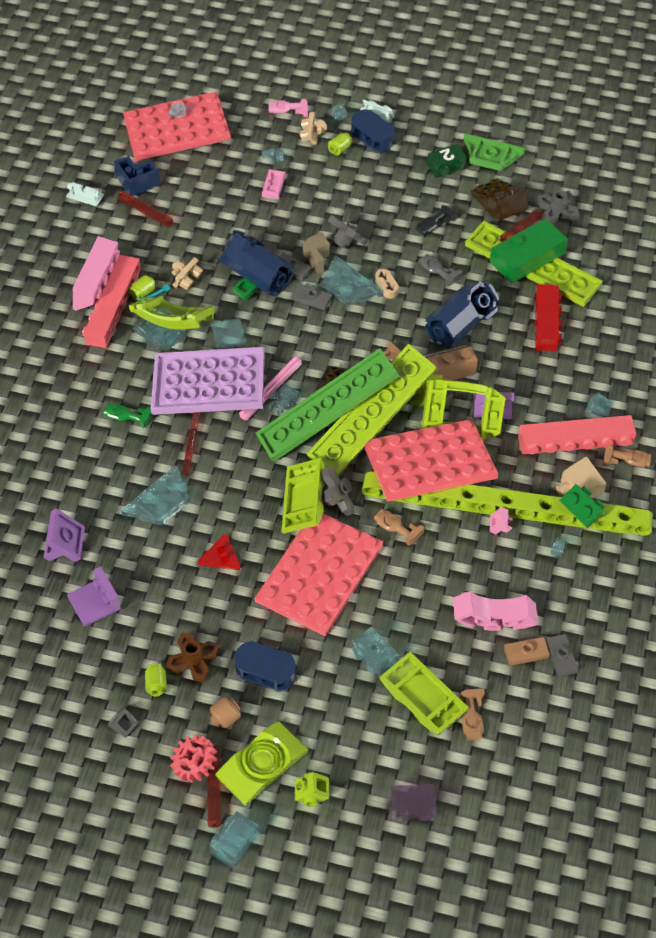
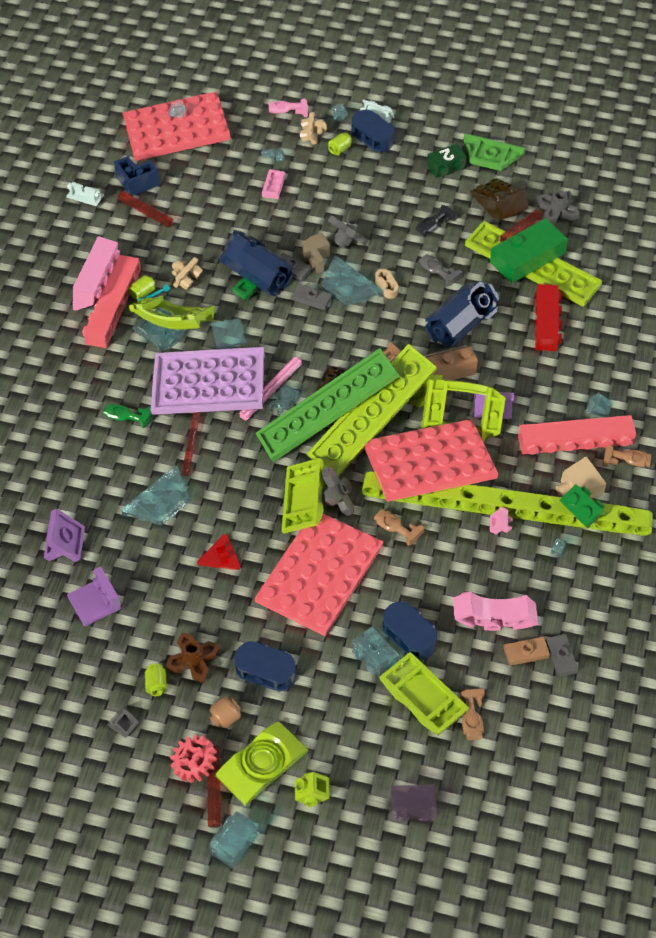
(410, 630): none -> dark blue brick

